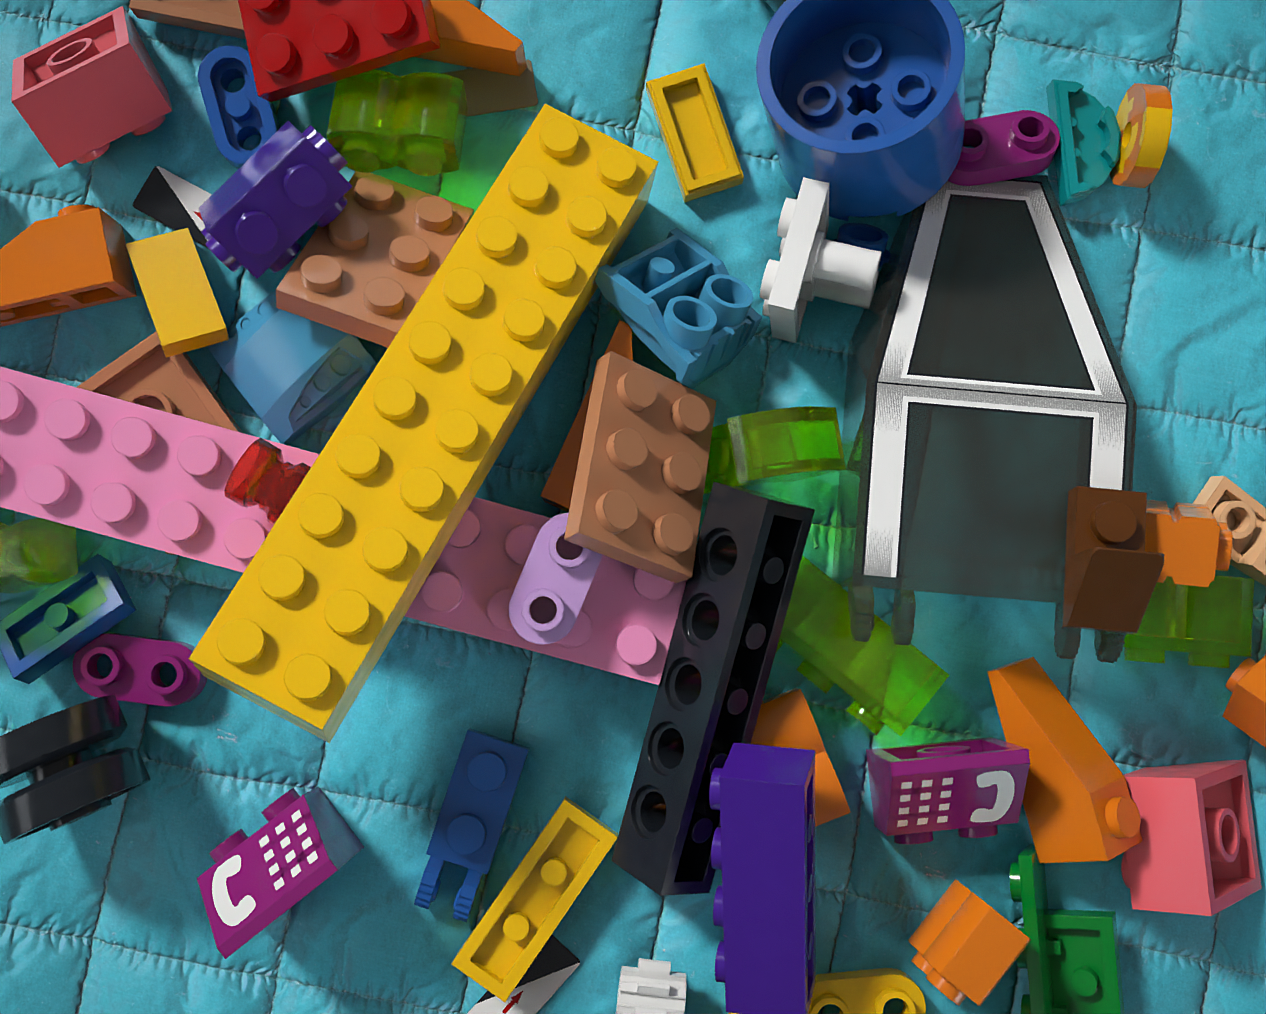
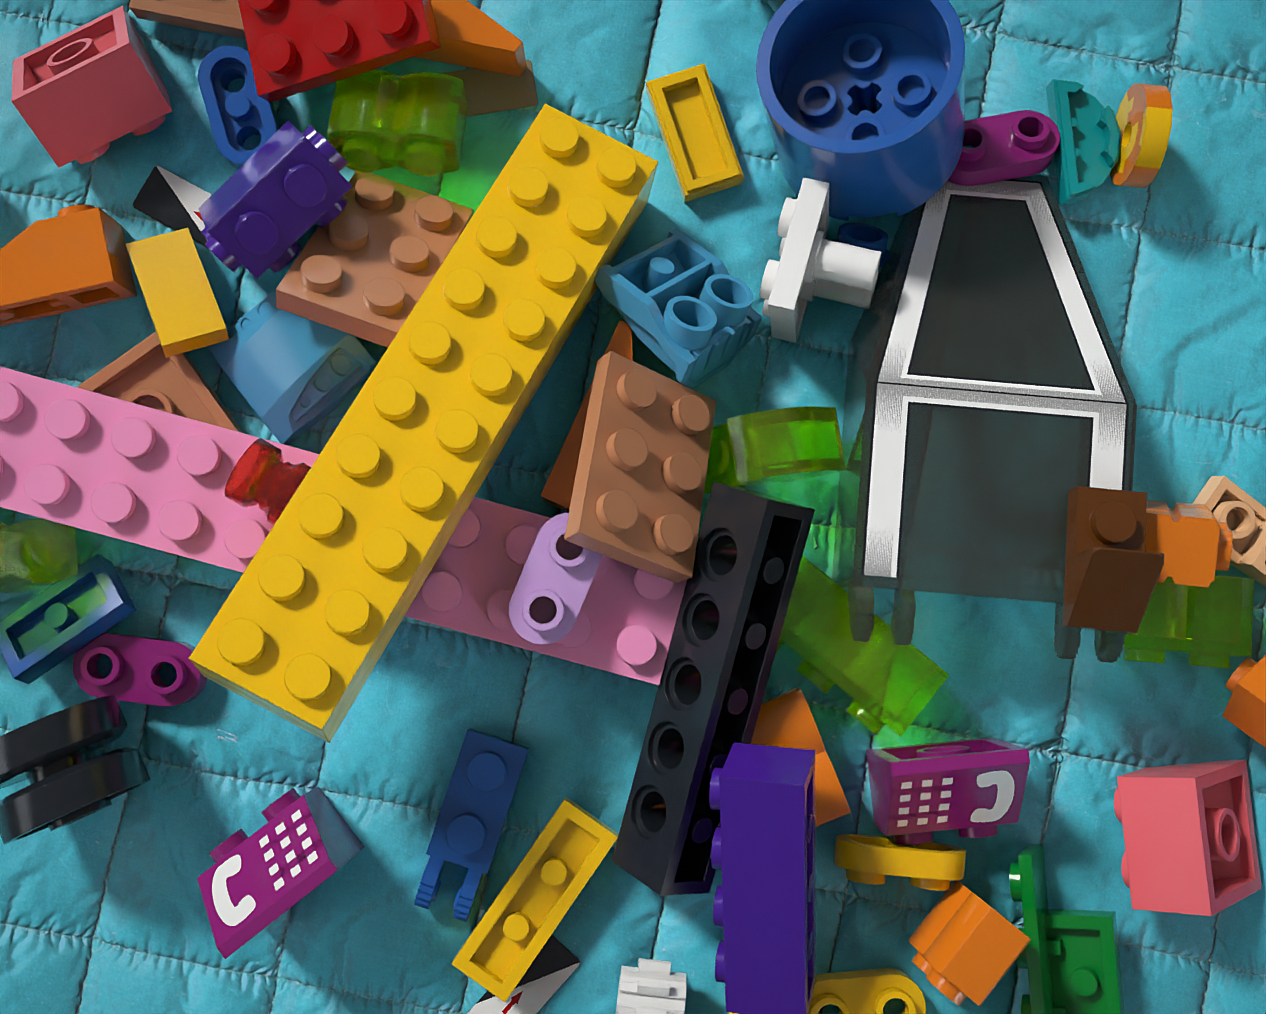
(873, 857): none -> yellow plate
(1073, 787): orange slope -> none

